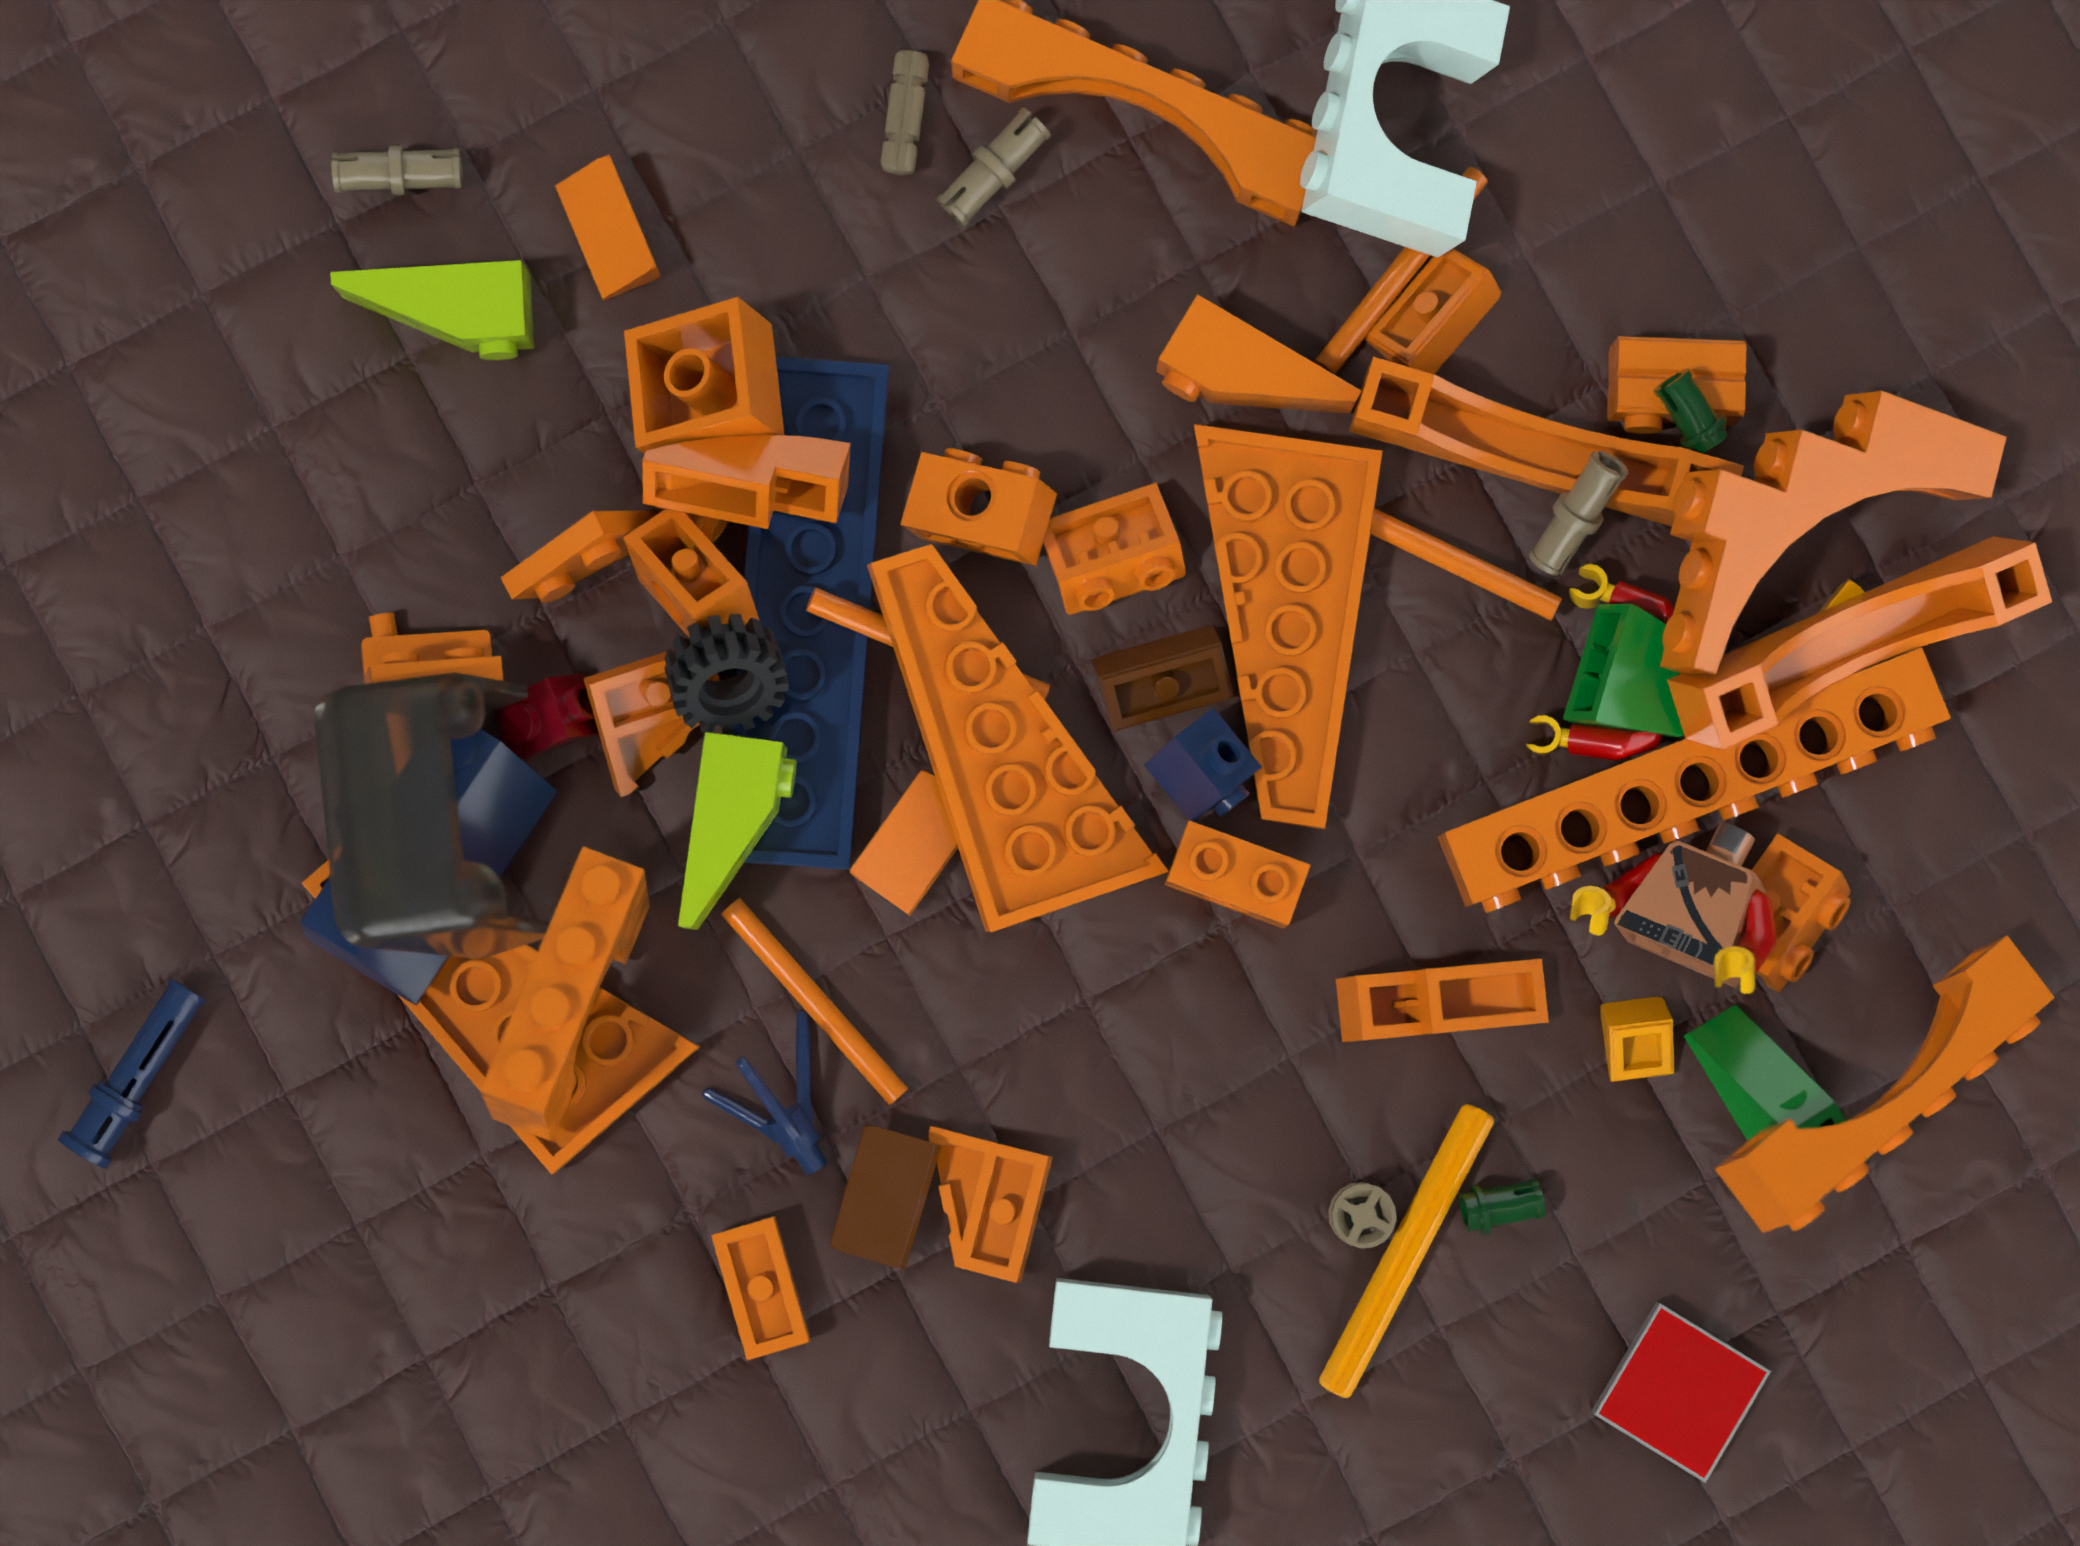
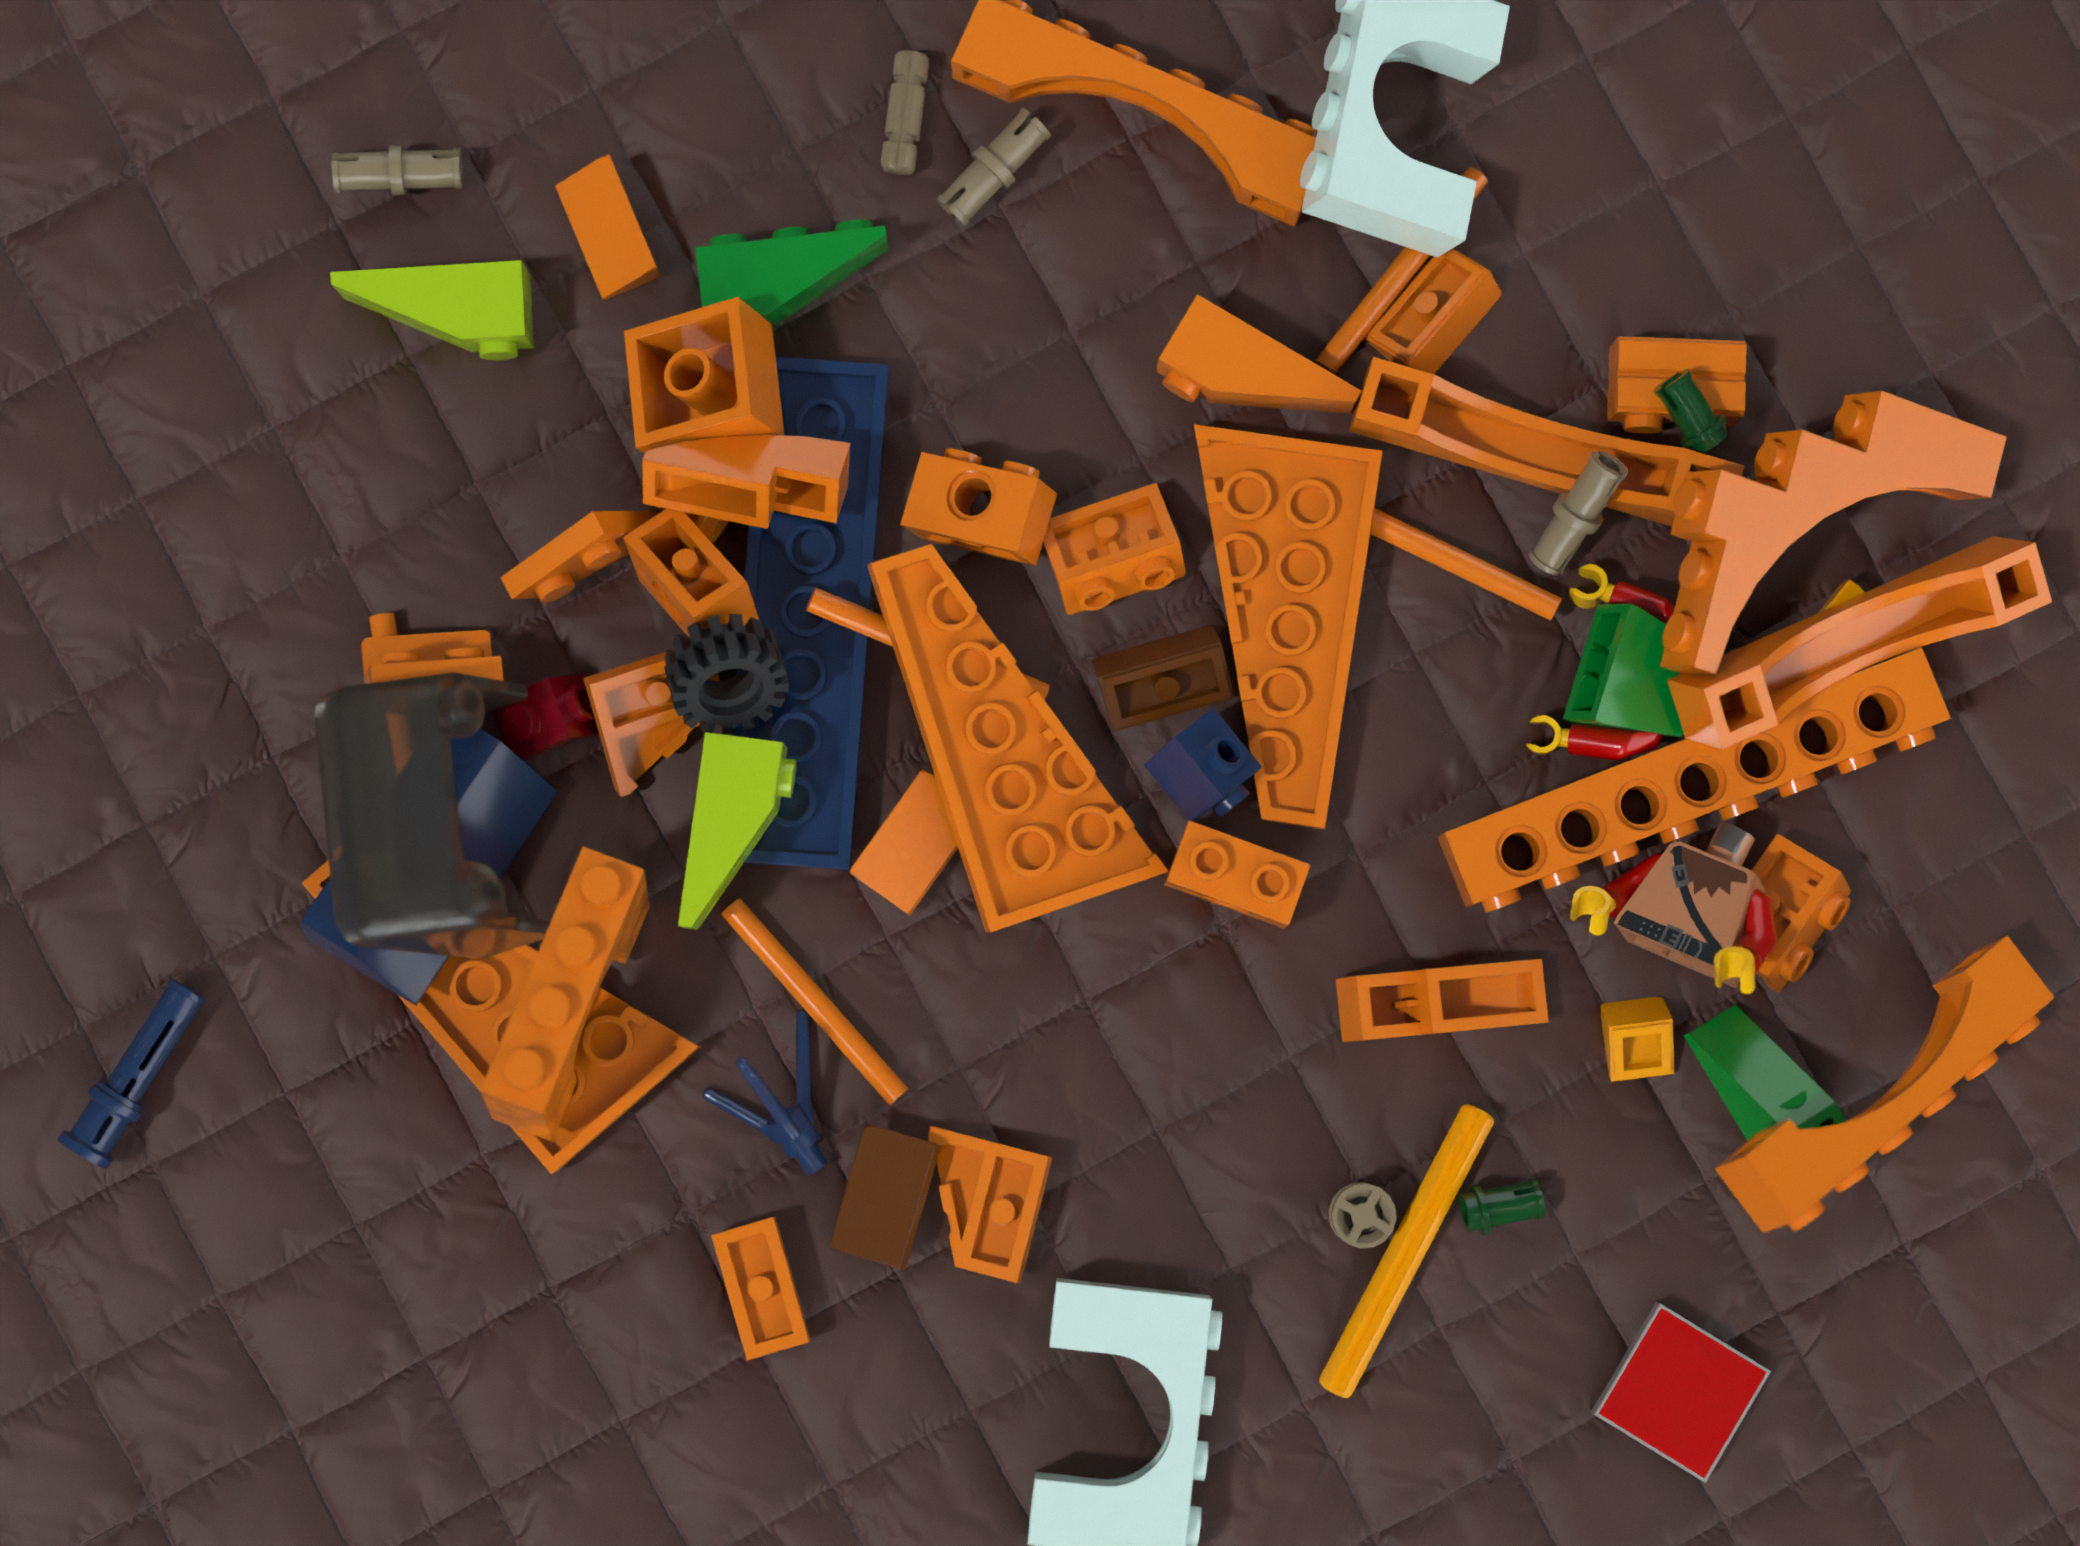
(789, 269): none -> green slope

